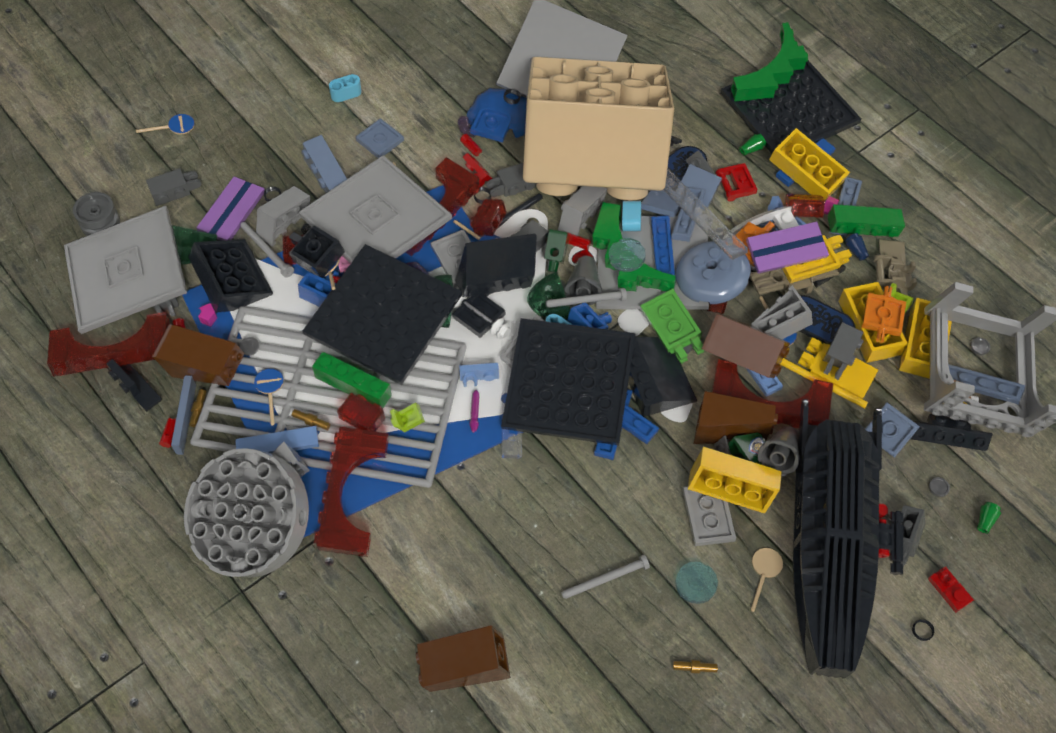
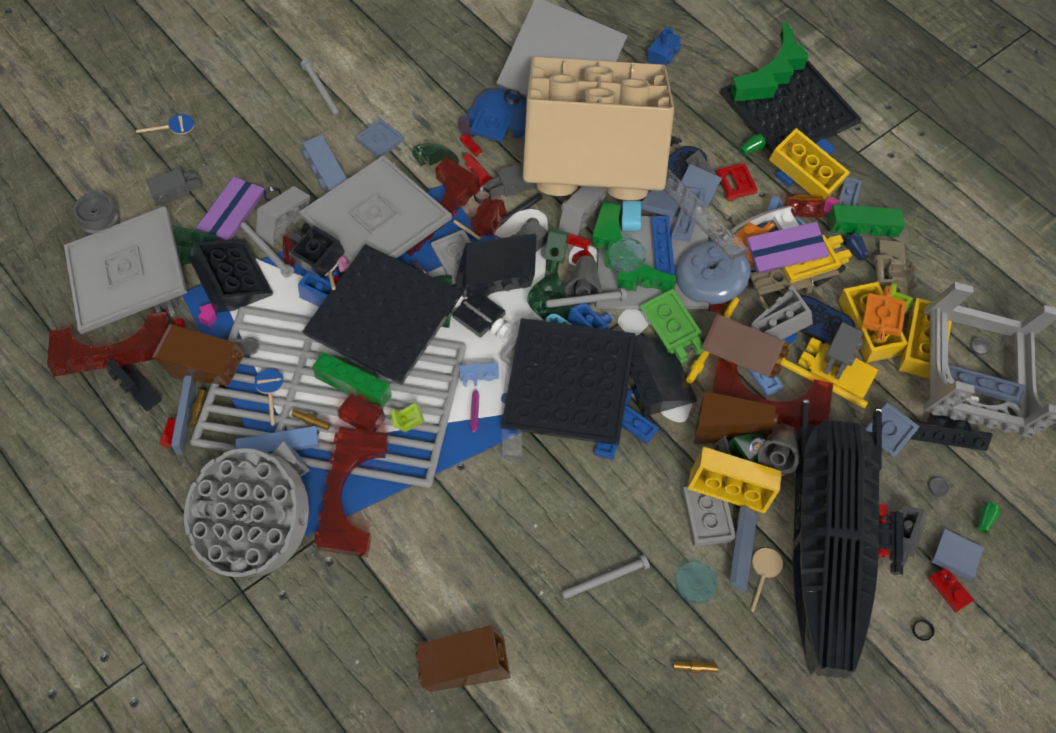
(307, 65): none -> light grey bar
(345, 88): medium azure beam -> none
(432, 153): none -> clear green brick
(664, 48): none -> blue brick
(698, 364): none -> yellow bar
(743, 549): none -> sand blue tile
(958, 555): none -> sand blue tile

